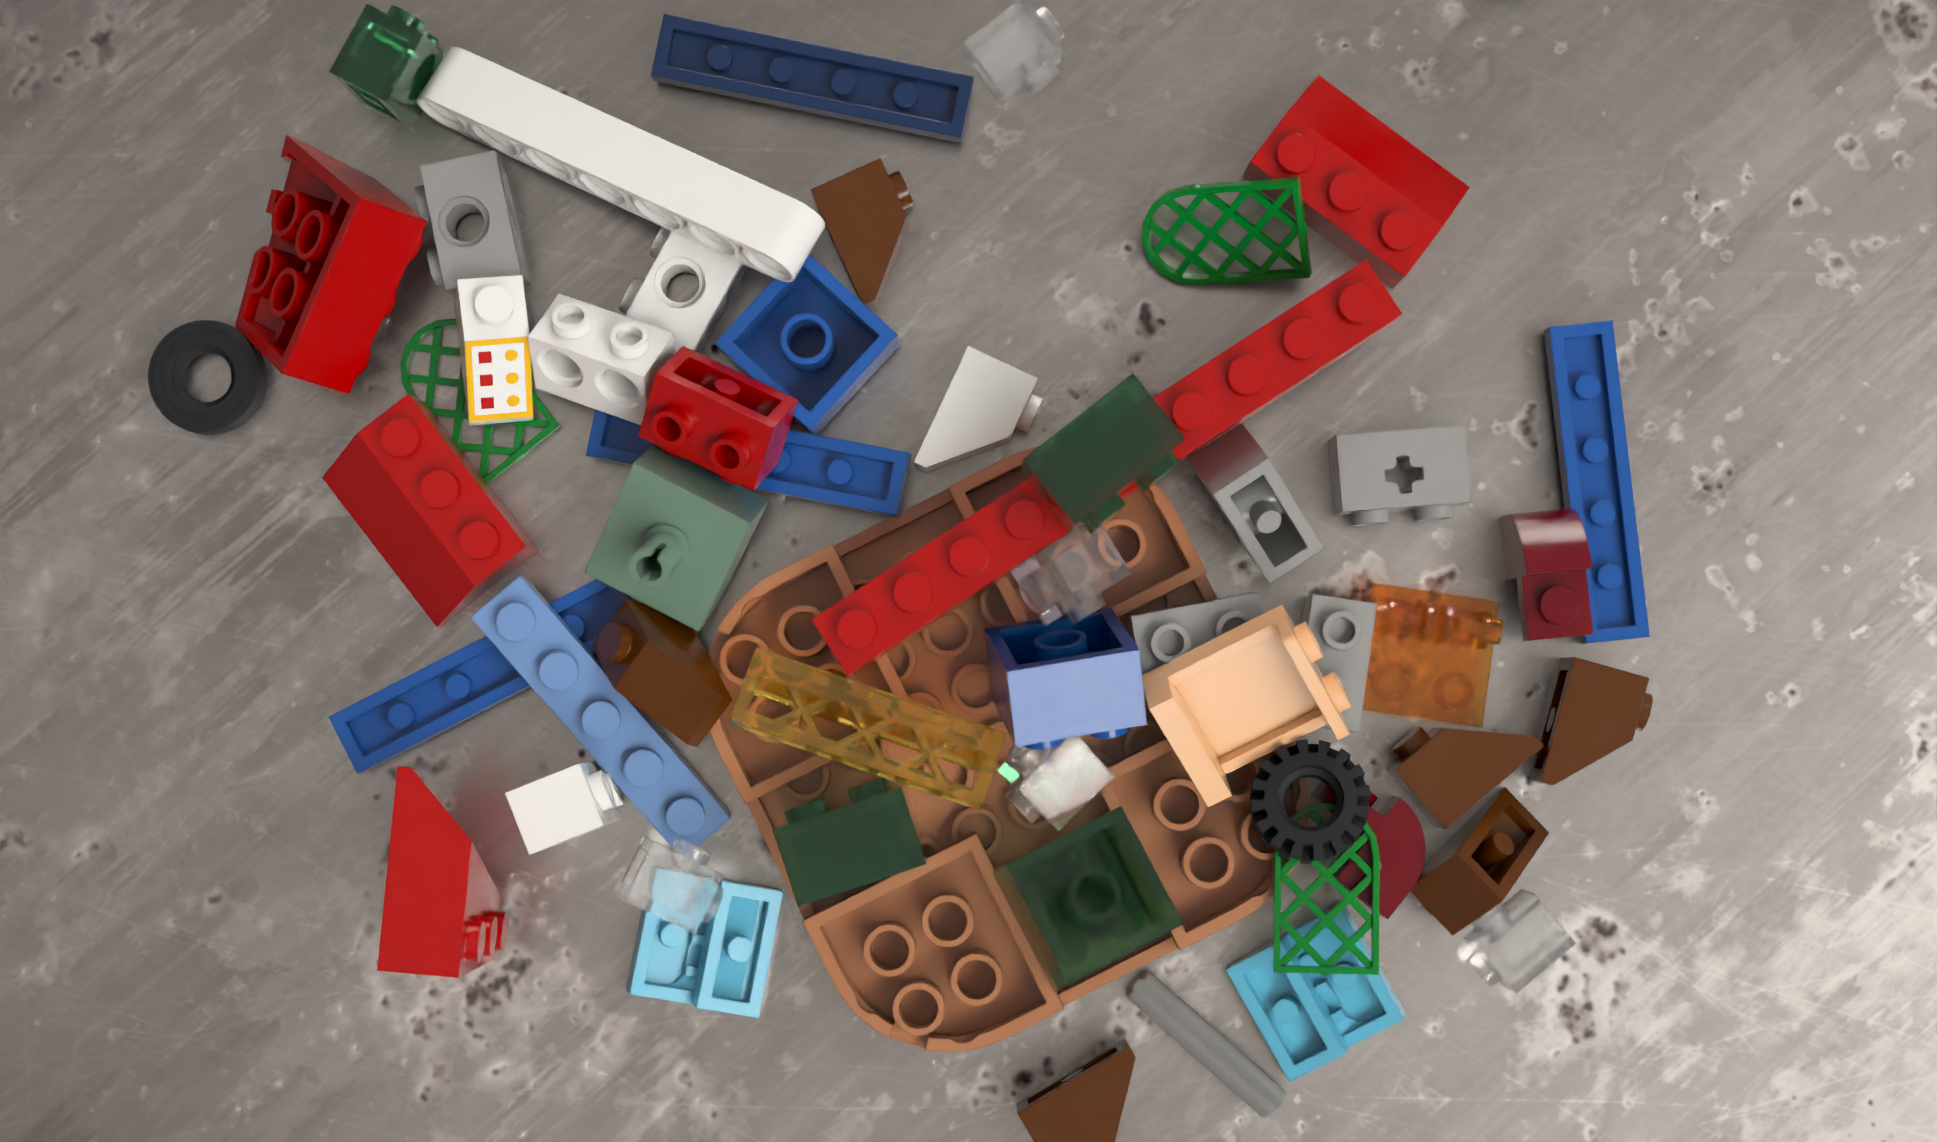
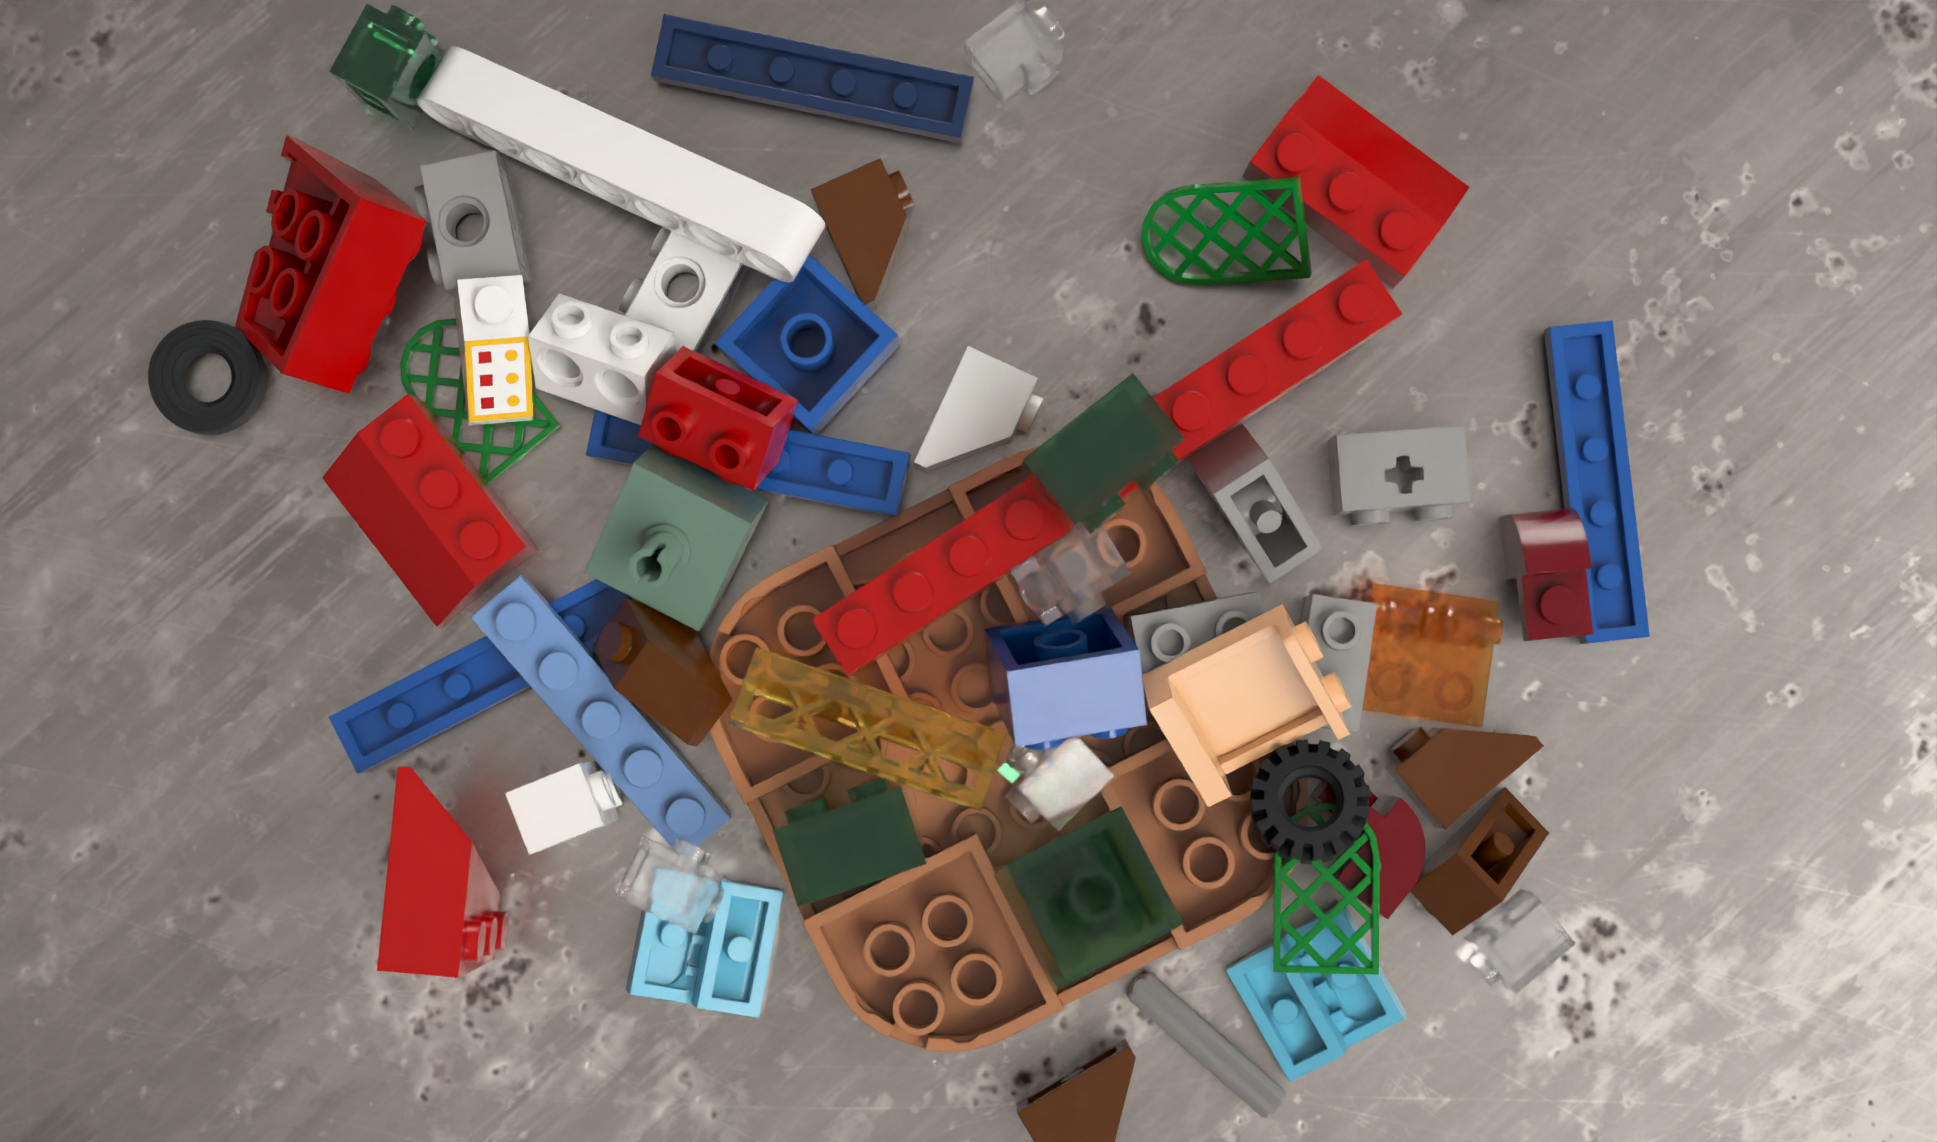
(1588, 717): reddish brown slope -> none

